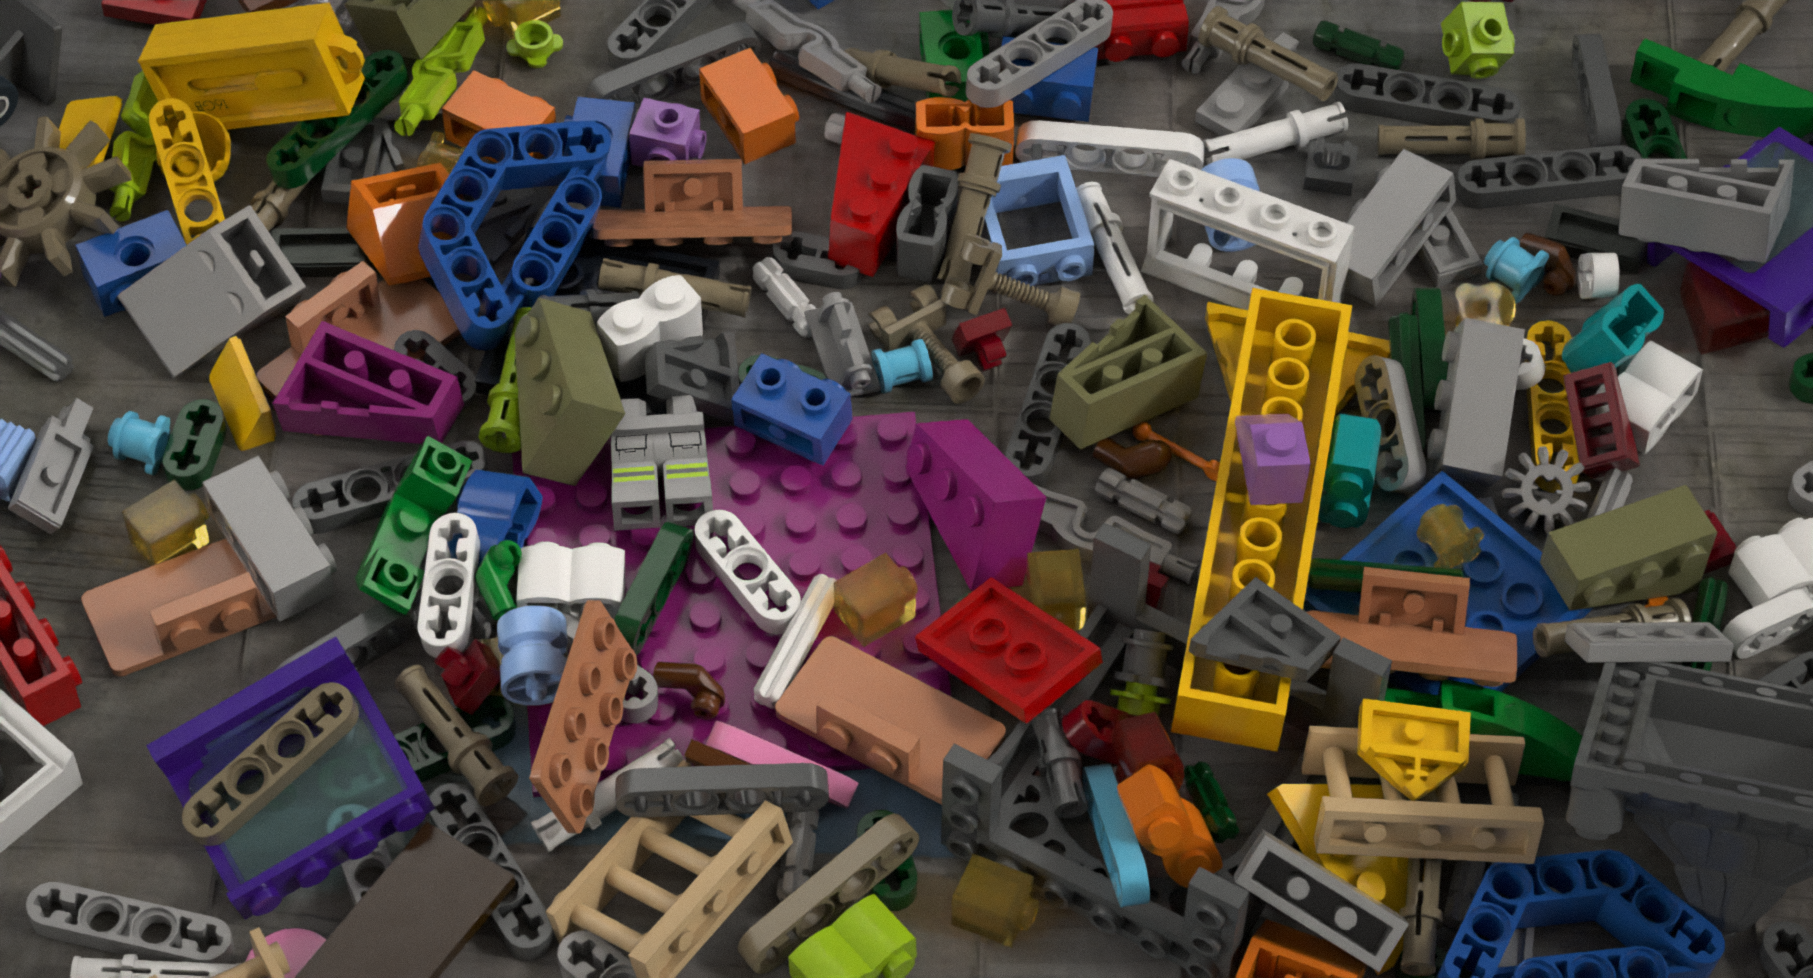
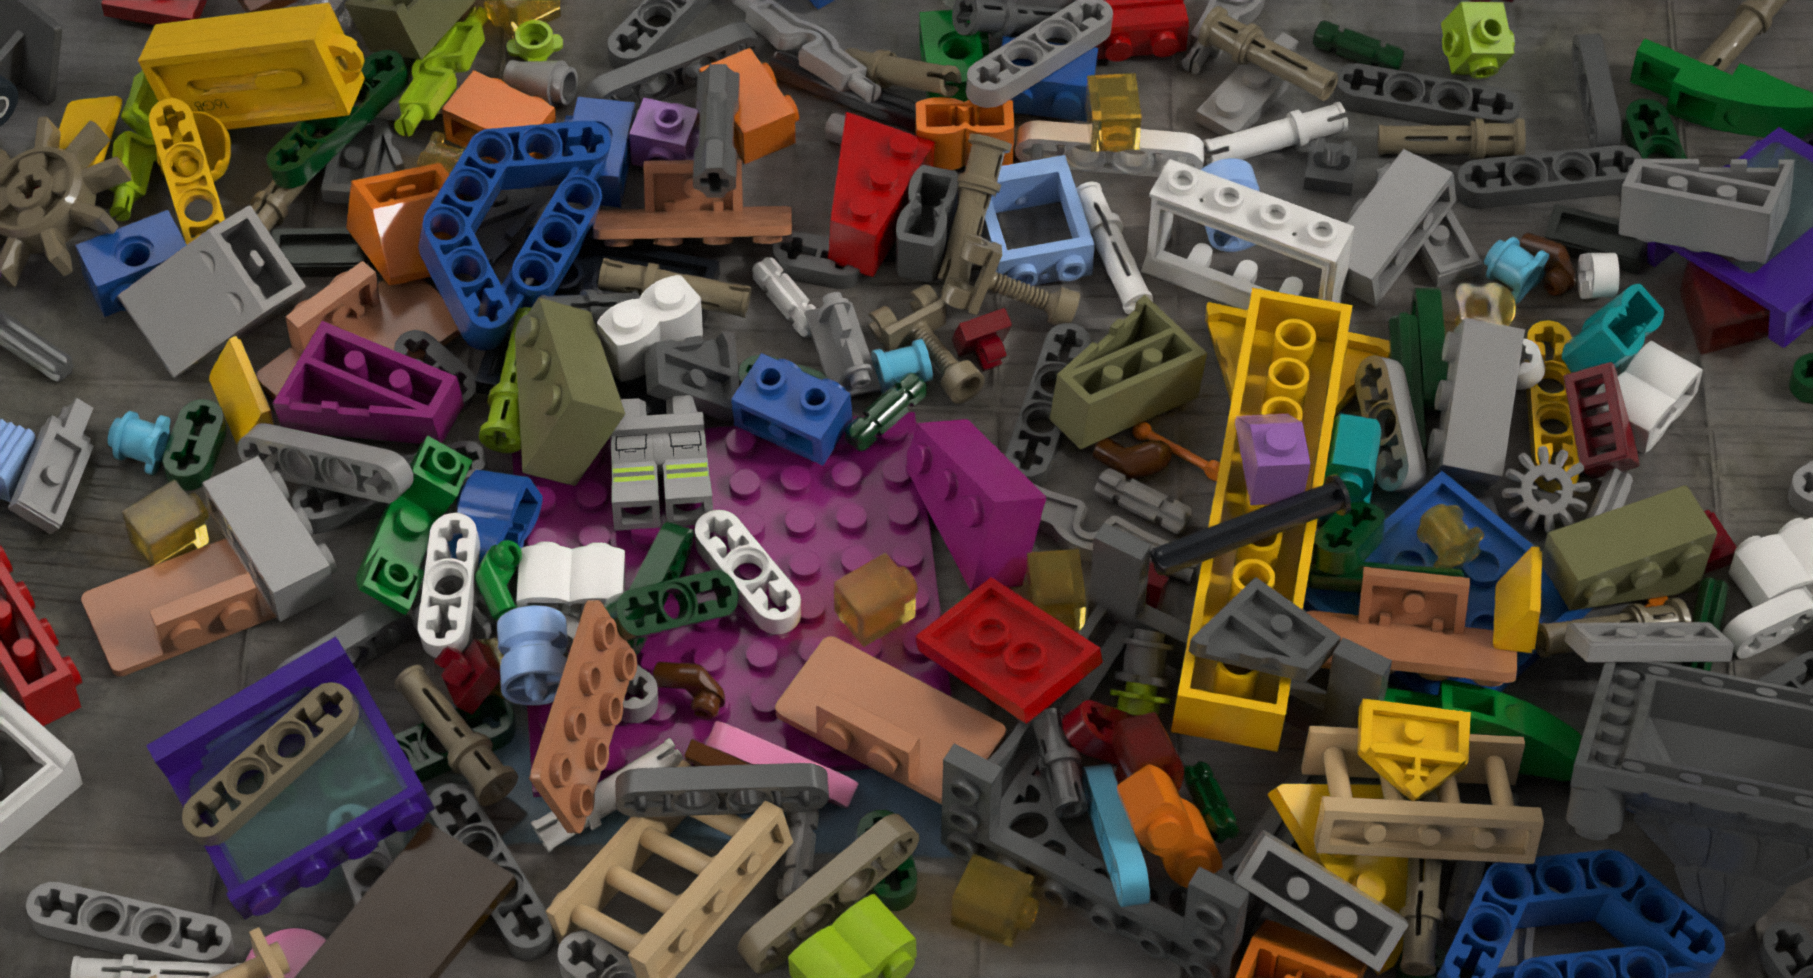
(376, 471): none -> light grey beam
(544, 79): none -> light grey cone
(685, 592): none -> dark green beam
(715, 155): none -> dark grey axle
(796, 641): white axle -> none
(885, 411): none -> dark green axle
(1113, 112): none -> clear yellow brick
(1252, 527): none -> black axle
(1348, 539): none -> dark green beam
(1518, 604): none -> yellow slope

